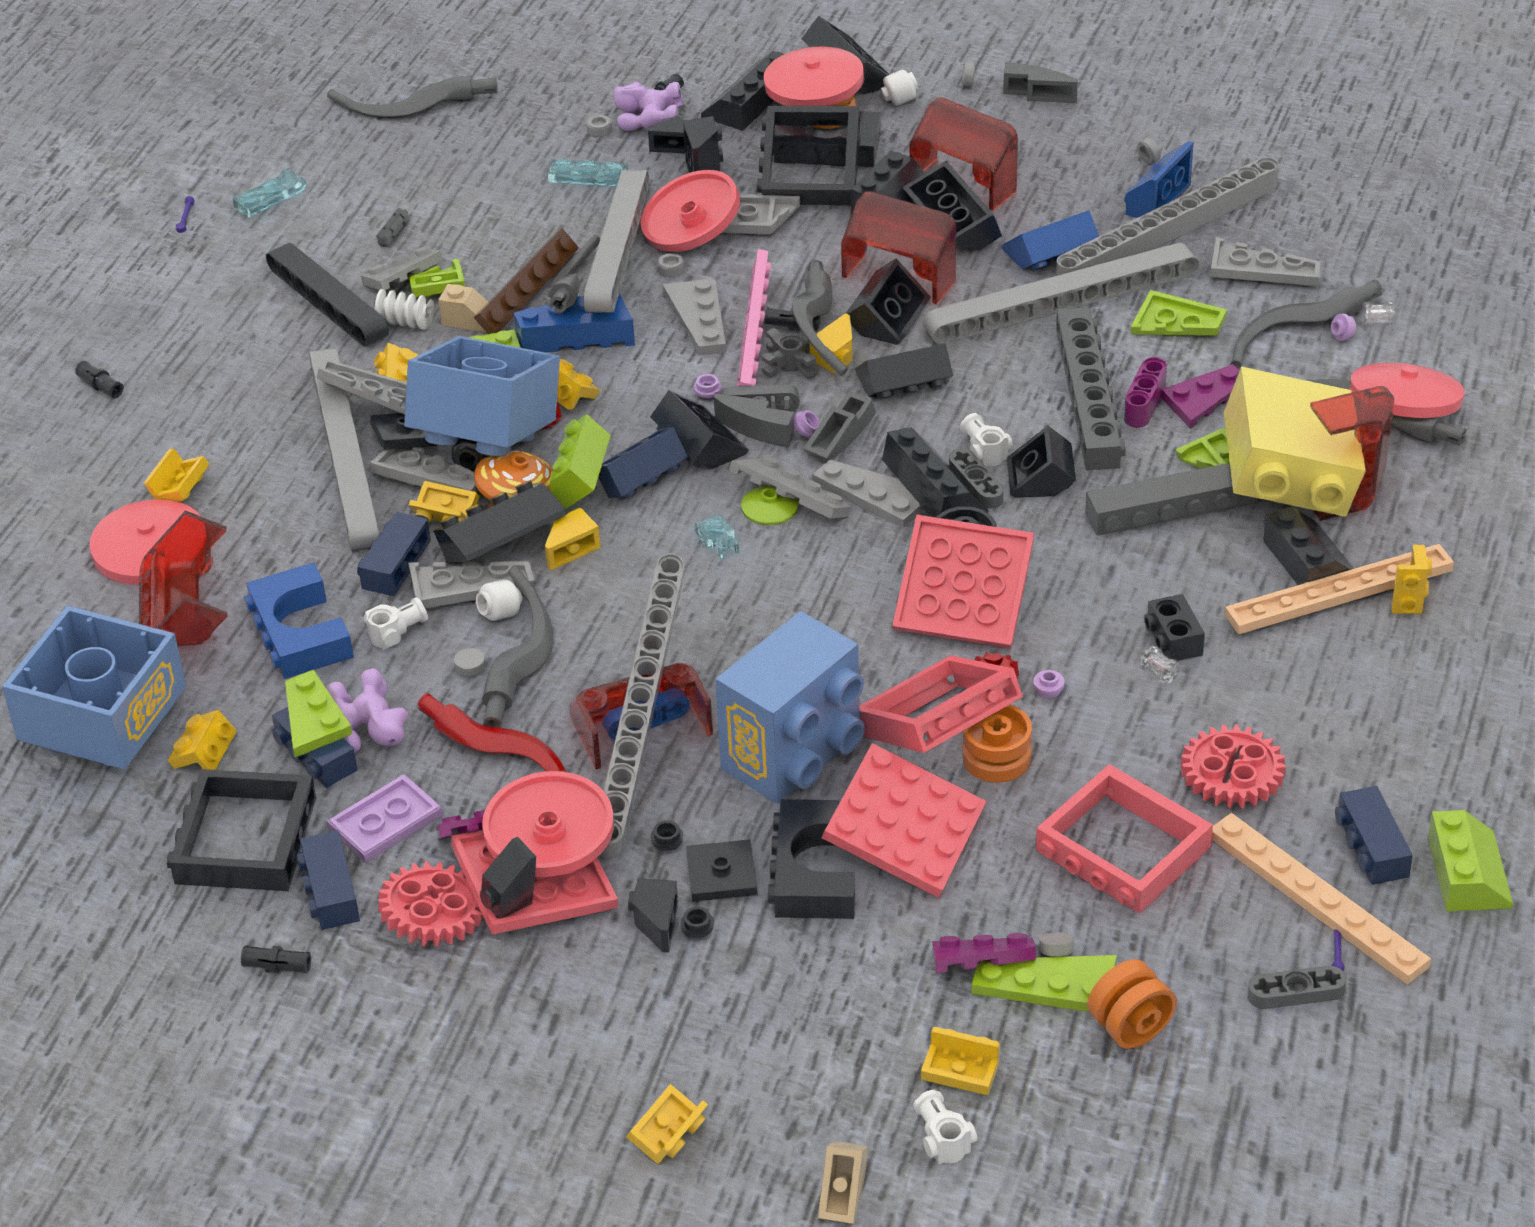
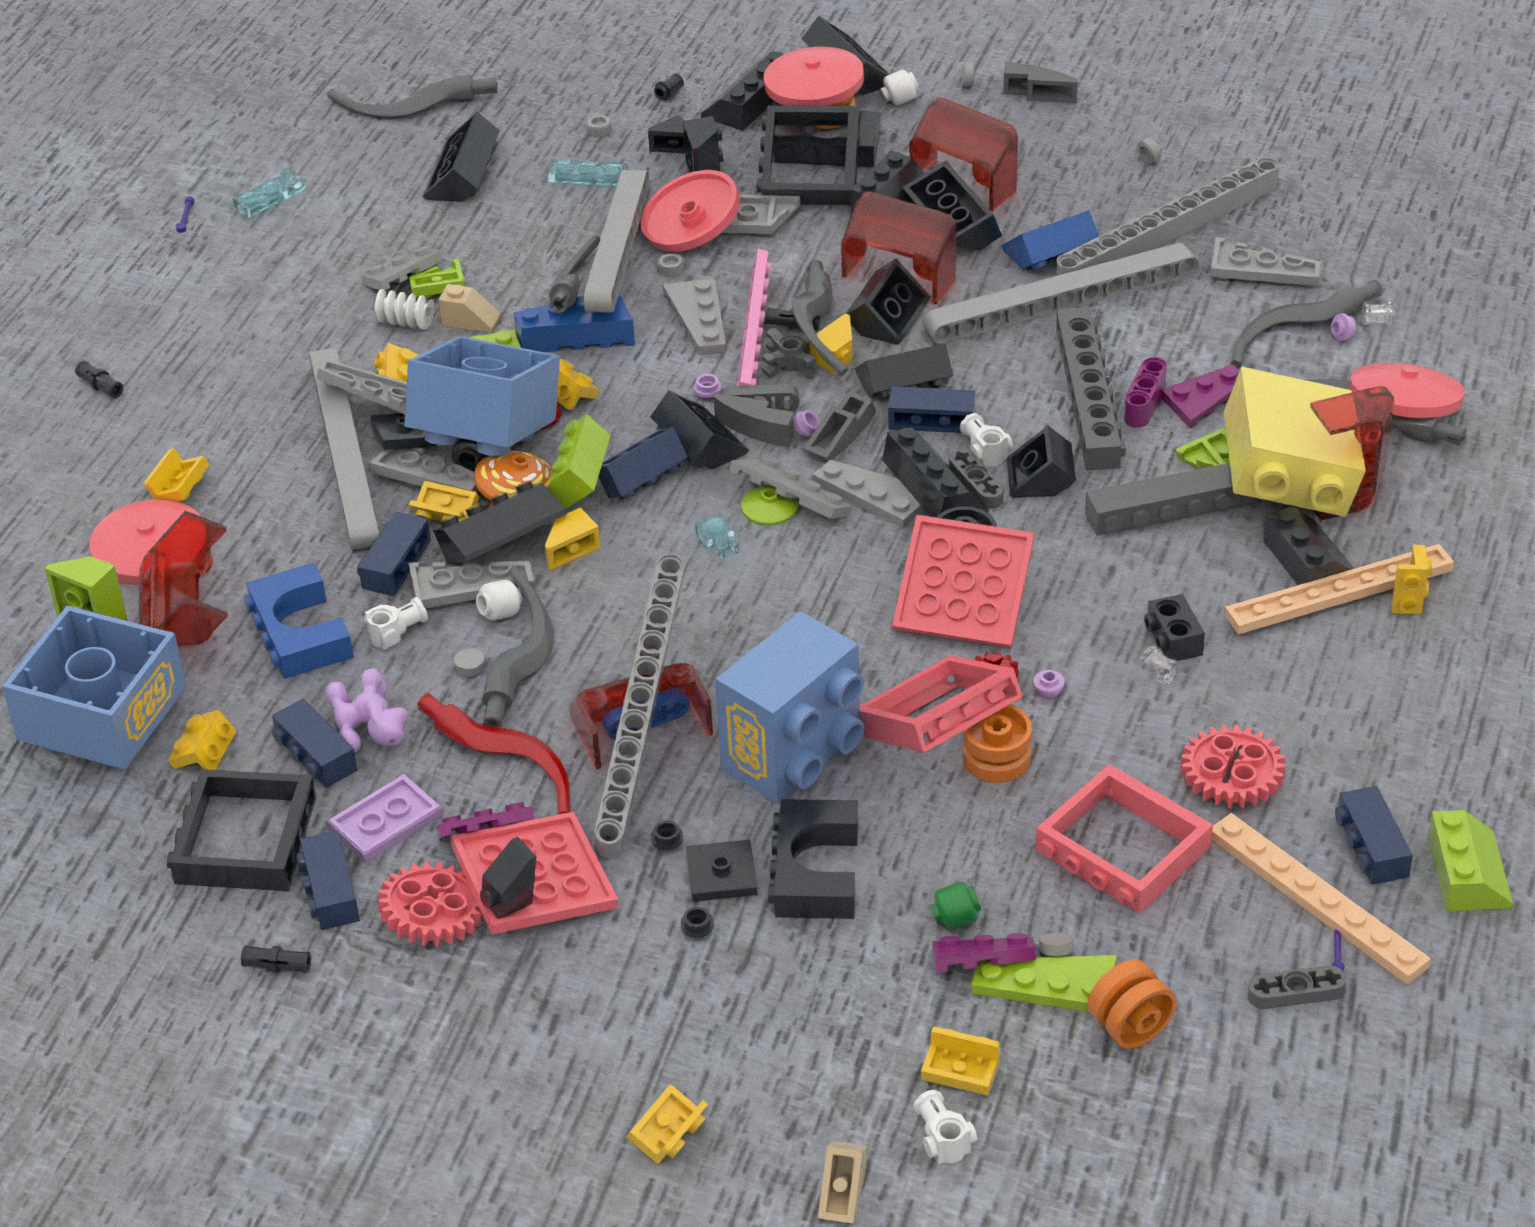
(87, 586): none -> lime slope
(313, 714): lime wing -> none
(327, 294): black beam -> none
(392, 227): dark grey axle -> none
(463, 161): none -> black slope
(526, 282): reddish brown plate -> none
(555, 815): coral dish -> none
(651, 103): lavender animal -> none
(655, 909): black slope -> none
(904, 820): coral plate -> none
(929, 408): none -> dark blue brick
(956, 905): none -> green head
(1162, 183): blue slope -> none
(1177, 316): lime wing -> none

